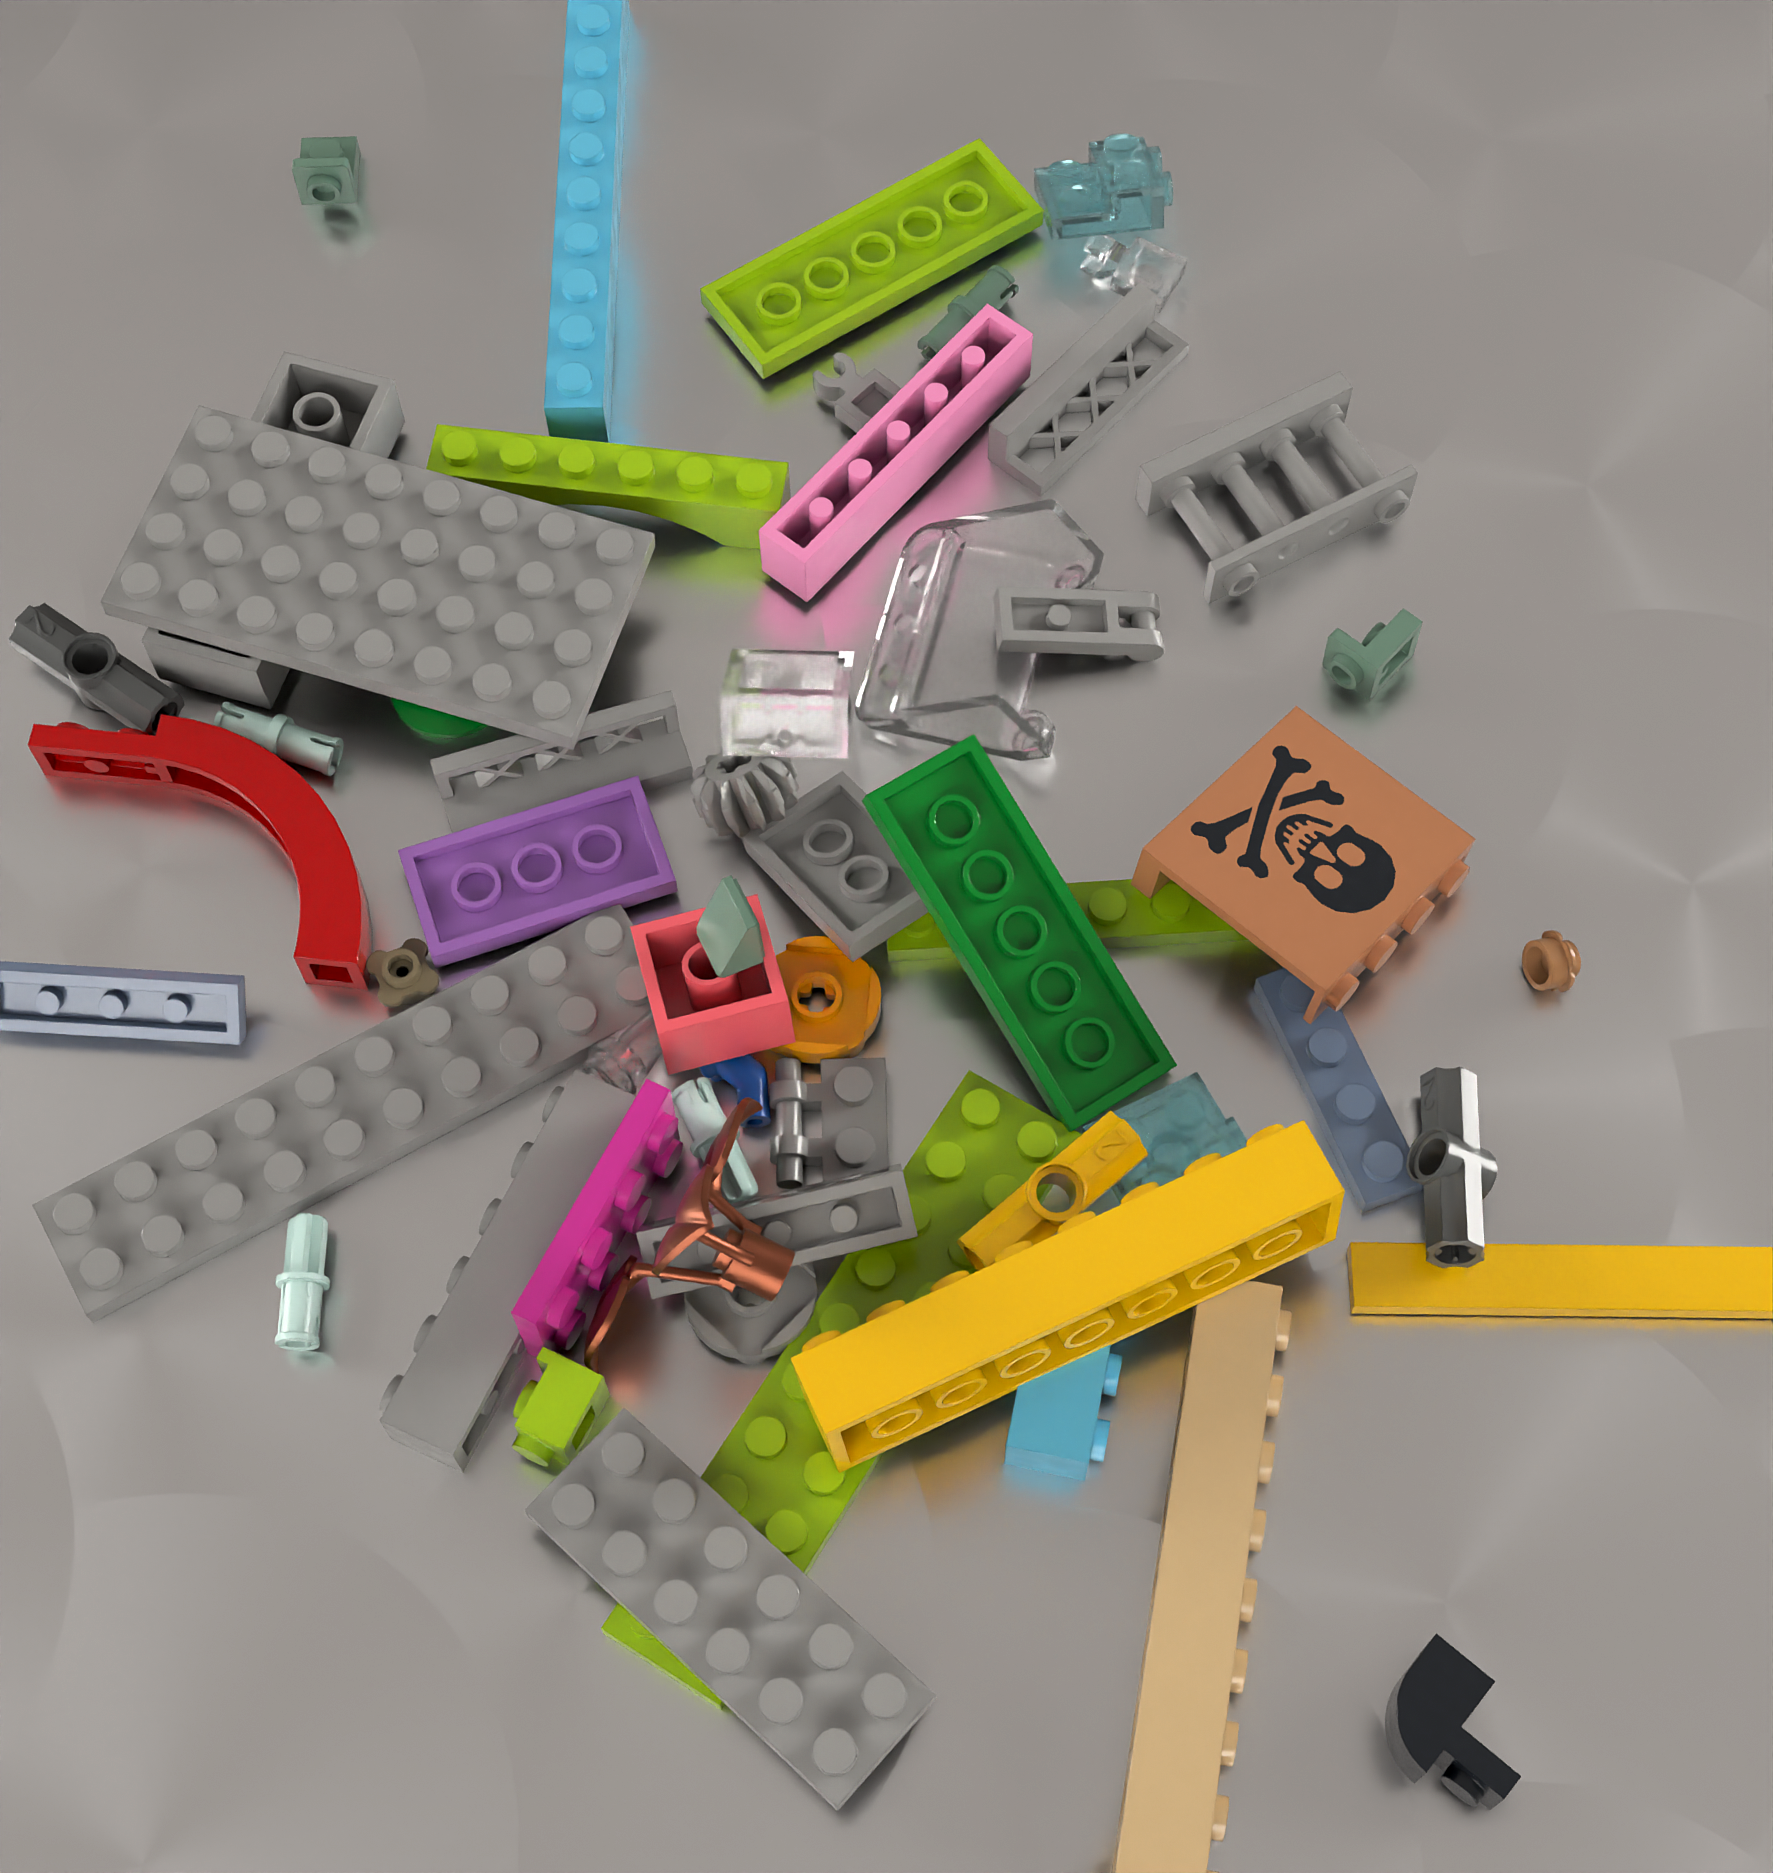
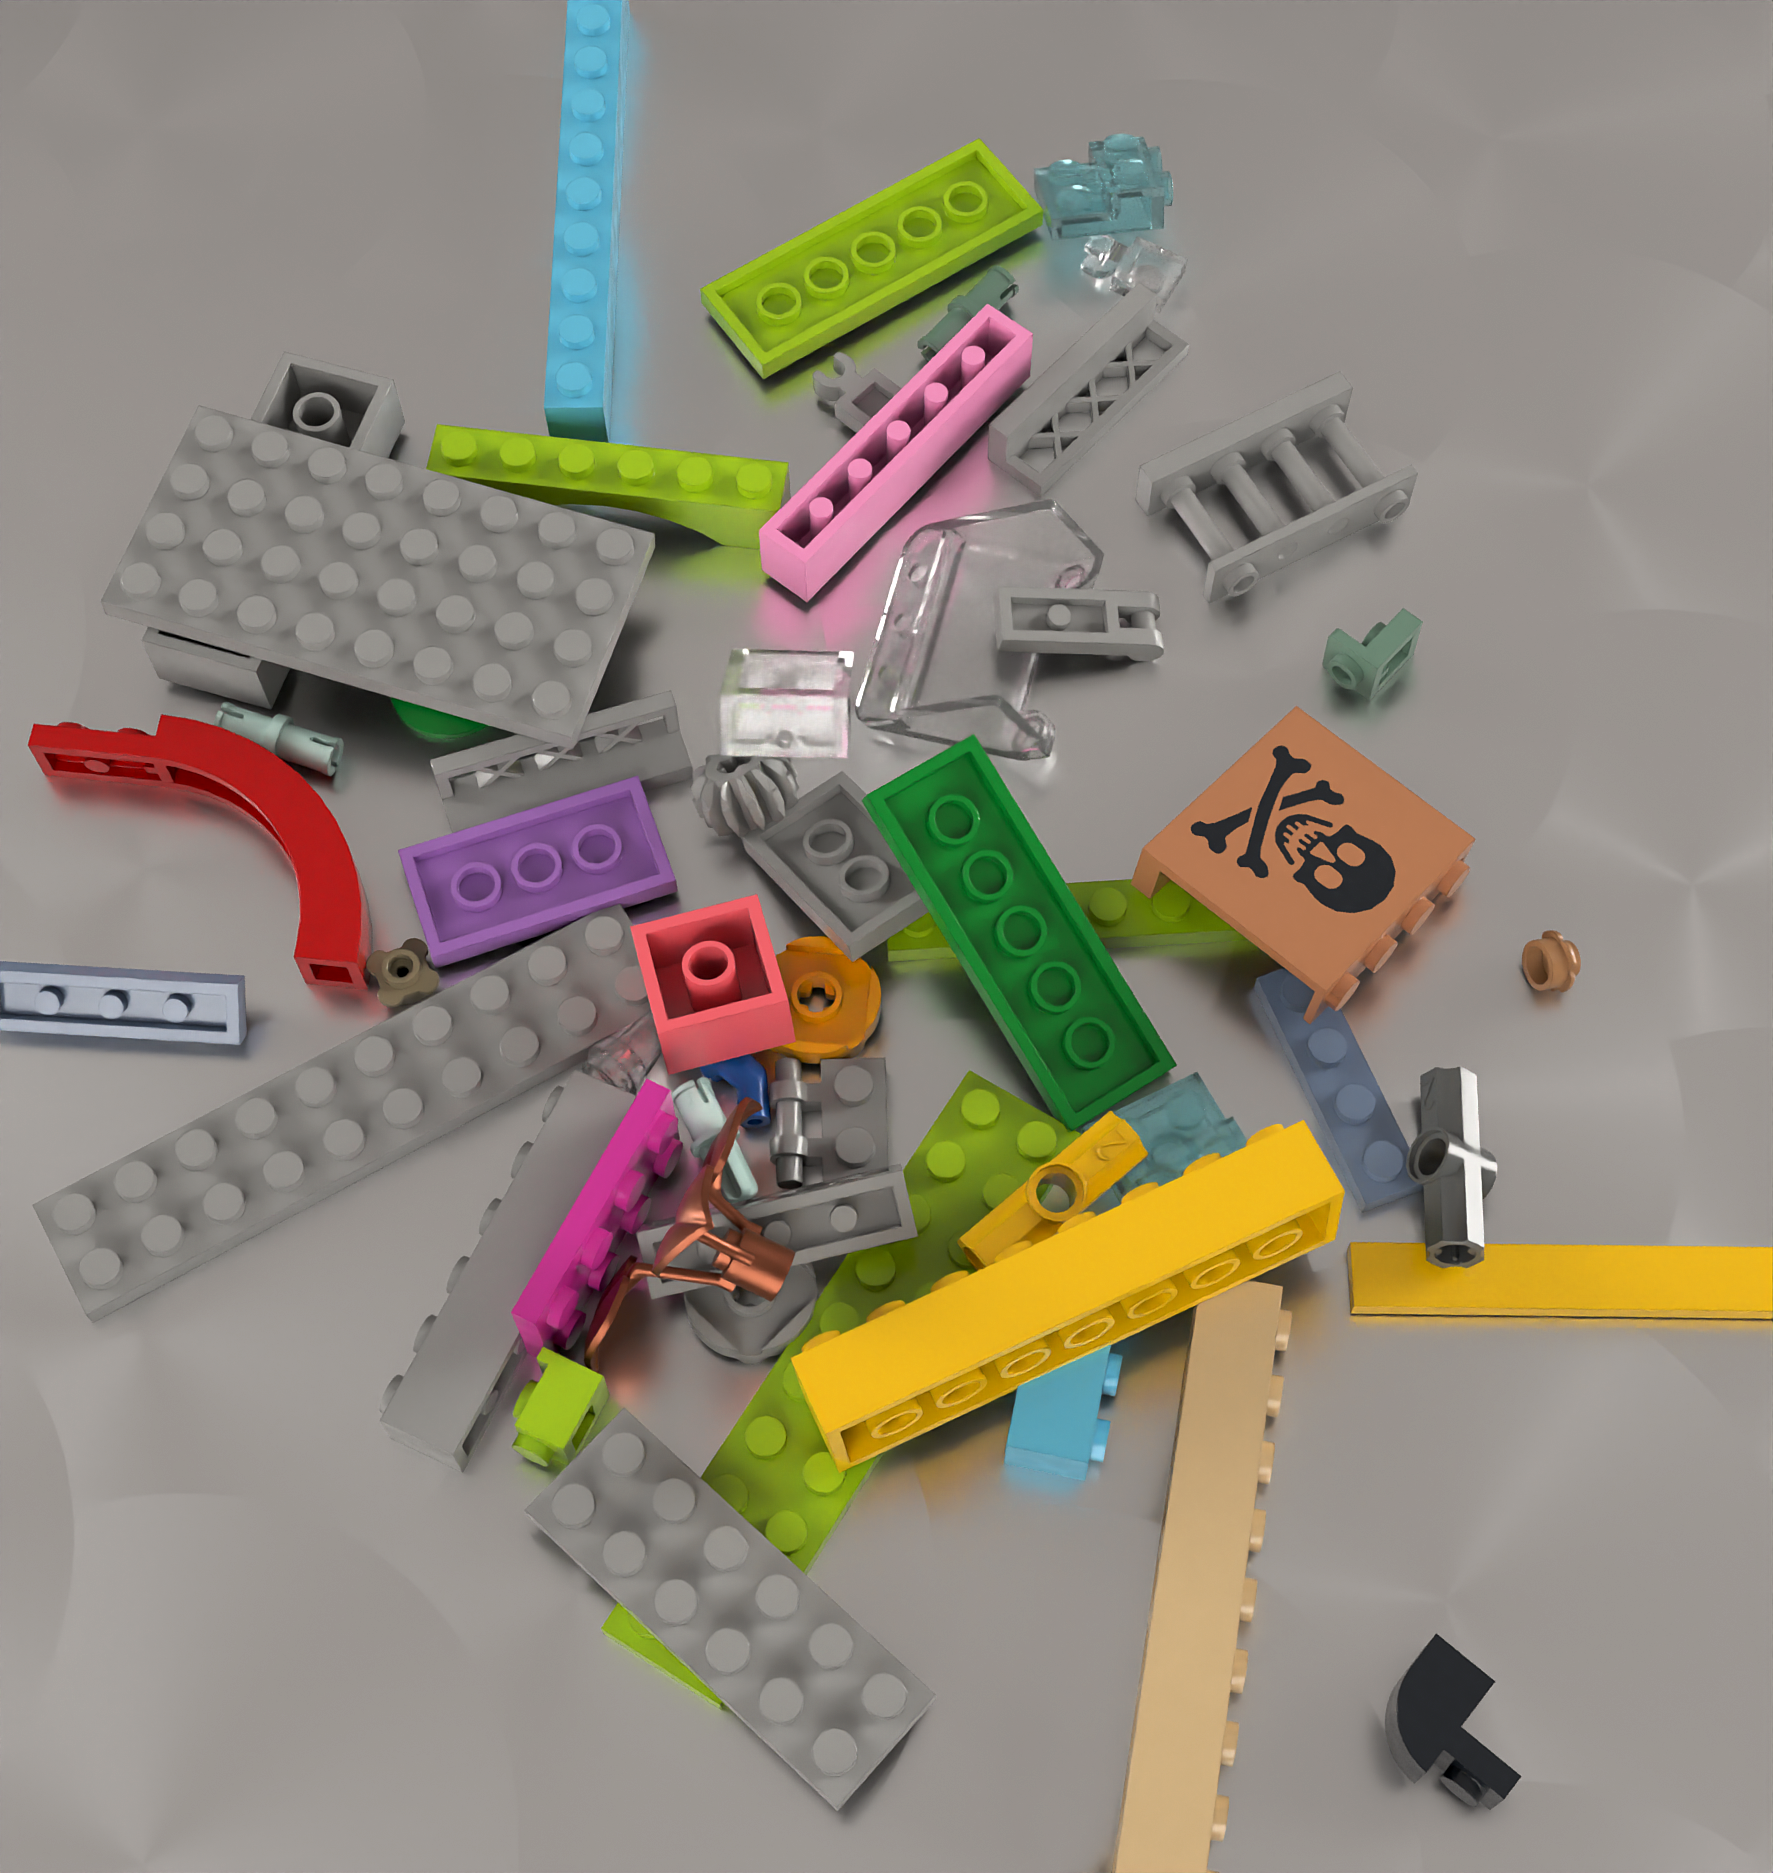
(74, 654): dark grey piece -> none
(302, 1283): light aqua axle -> none
(327, 170): sand green bracket -> none
(730, 930): sand green slope -> none

